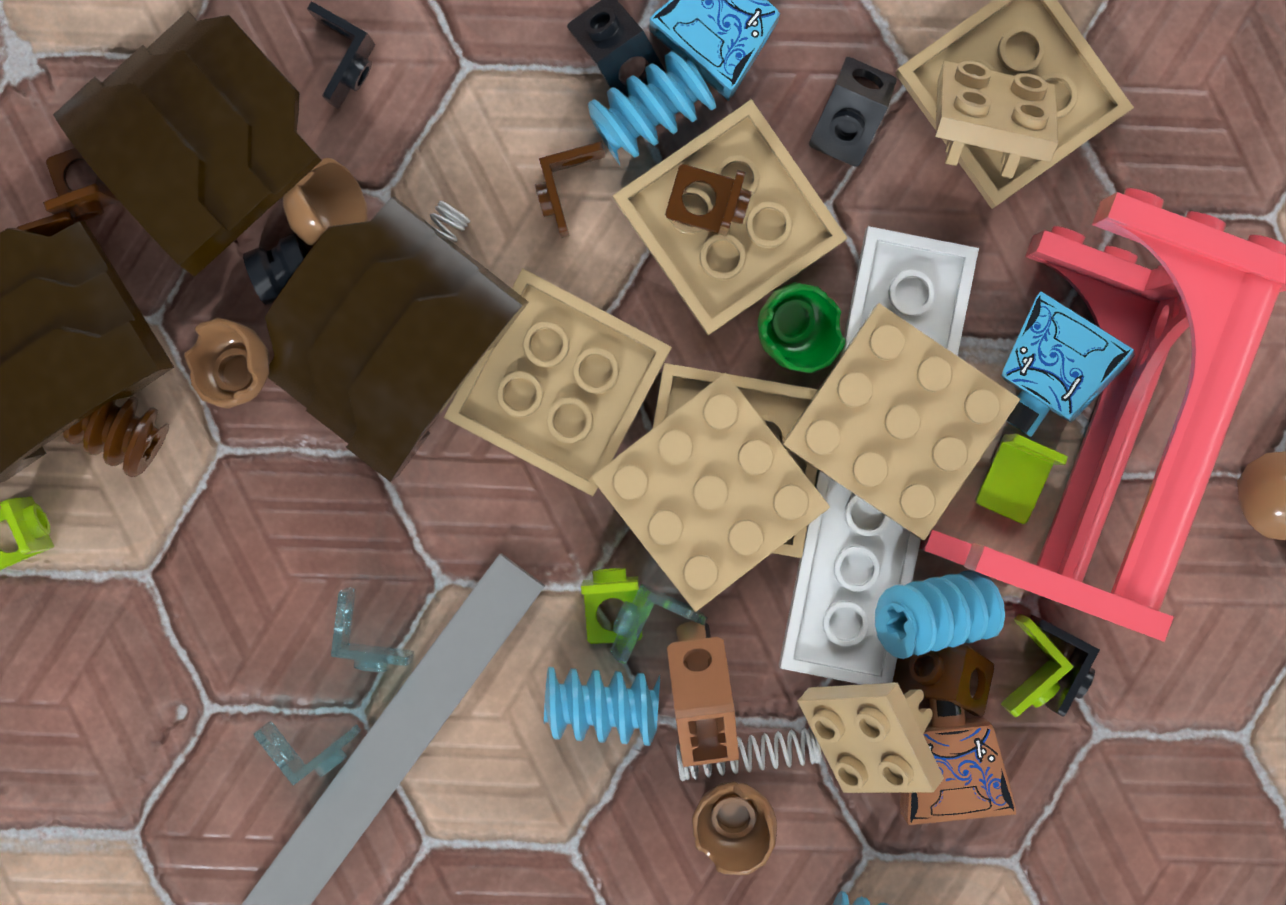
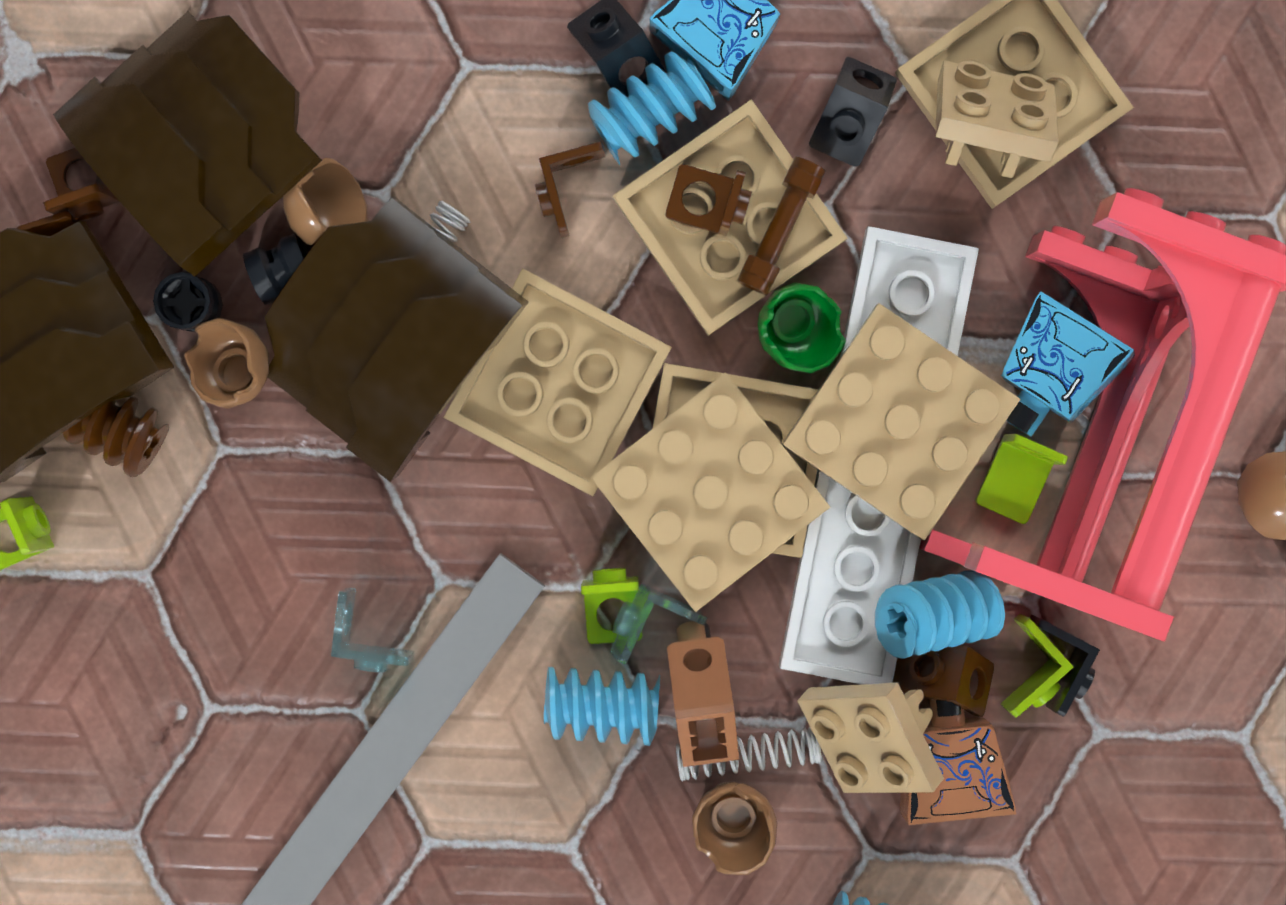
(176, 300): none -> black wheel
(291, 763): clear light blue bracket -> none
(355, 63): black bracket -> none
(801, 182): none -> reddish brown bar

